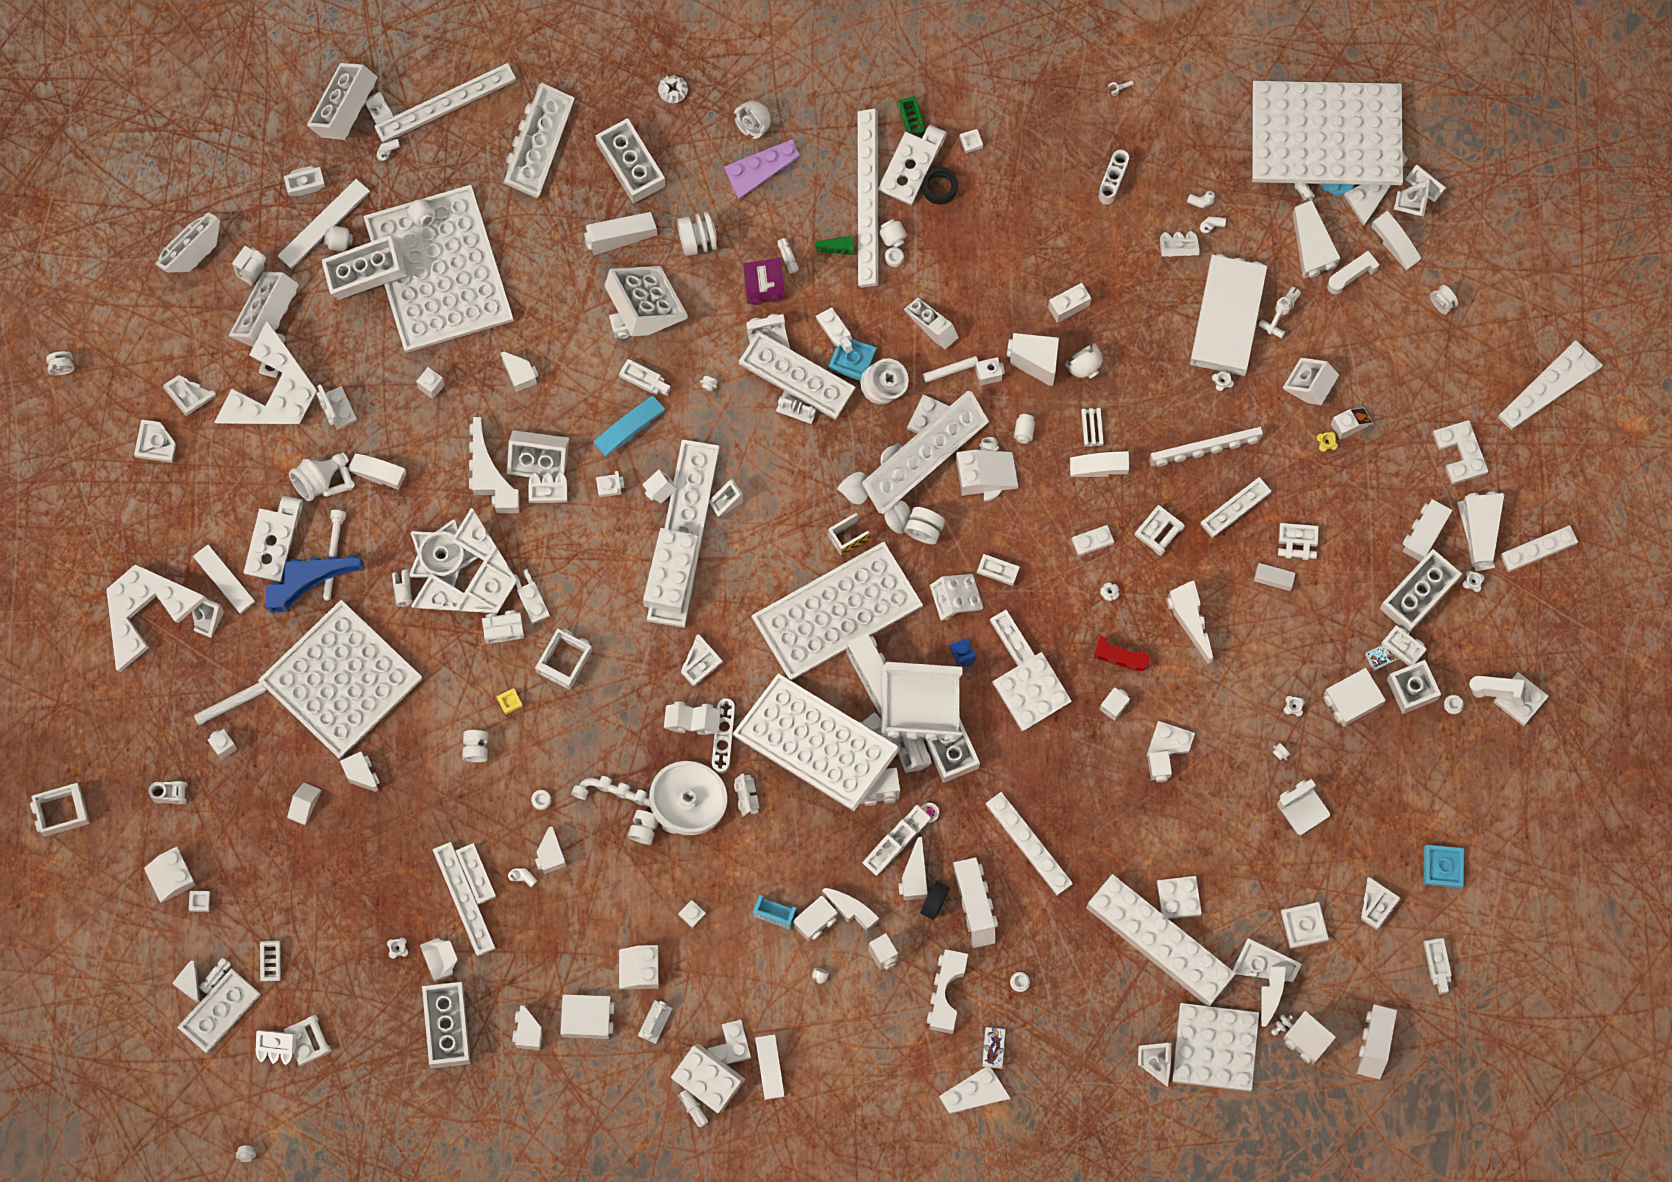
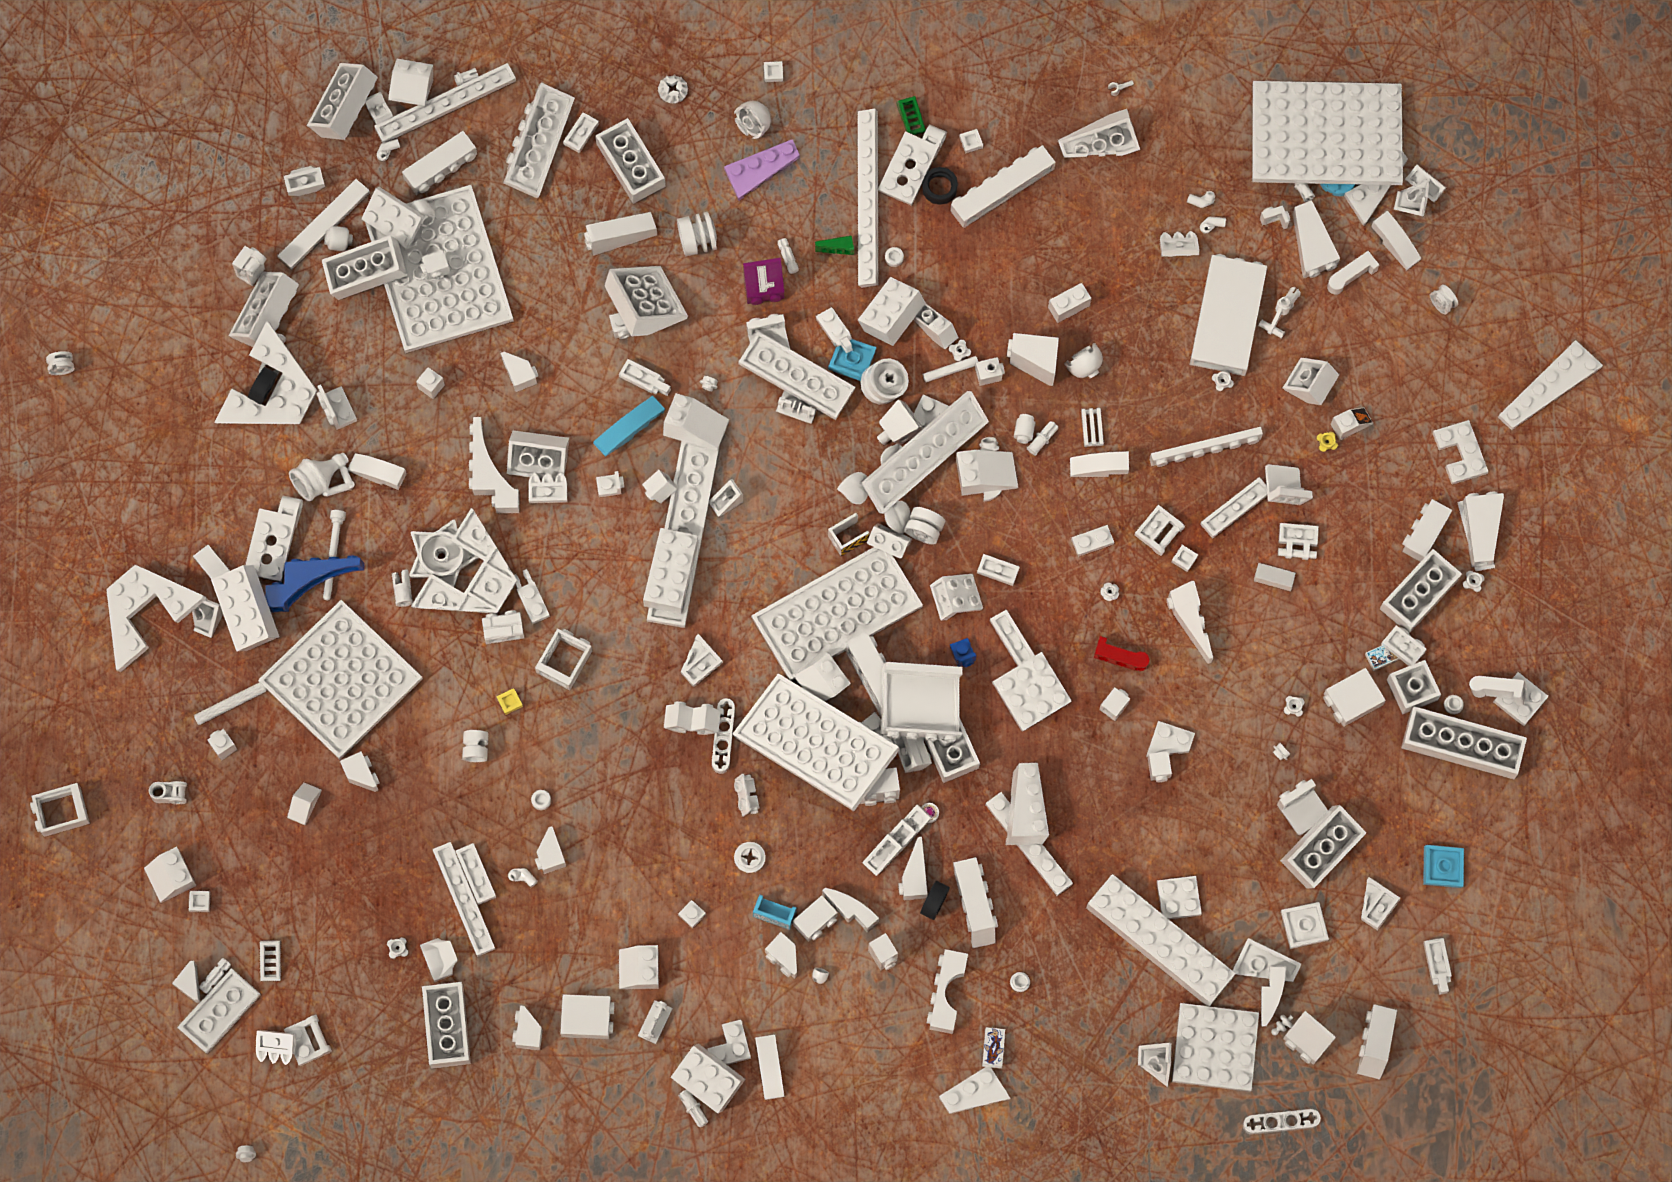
(154, 442): white plate -> none
(187, 394): white wing -> none
(190, 245): white wedge -> none
(245, 608): none -> white brick
(262, 385): none -> black tyre
(392, 217): none -> white plate
(411, 82): none -> white slope
(435, 265): none -> white brick
(439, 163): none -> white brick
(464, 77): none -> white pin
(581, 132): none -> white plate
(621, 791): white bar -> none
(643, 828): white wheel -> none
(688, 798): white dish -> none
(694, 423): none -> white slope
(744, 850): none -> white gear
(773, 71): none -> white plate
(783, 953): none -> white slope
(822, 677): none -> white slope
(888, 540): none -> white bracket
(891, 311): none -> white brick
(893, 233): white head -> none
(899, 424): none -> white torso
(958, 356): none -> white plate
(1002, 186): none -> white brick
(1027, 809): none -> white wedge
(1042, 438): none -> white axle
(1105, 136): none -> white wedge
(1113, 169): white beam -> none
(1184, 558): none -> white plate
(1274, 214): none -> white bracket
(1281, 1121): none -> white beam
(1285, 485): none -> white bracket
(1323, 846): none -> white brick
(1464, 742): none -> white brick
(1539, 548): white plate -> none

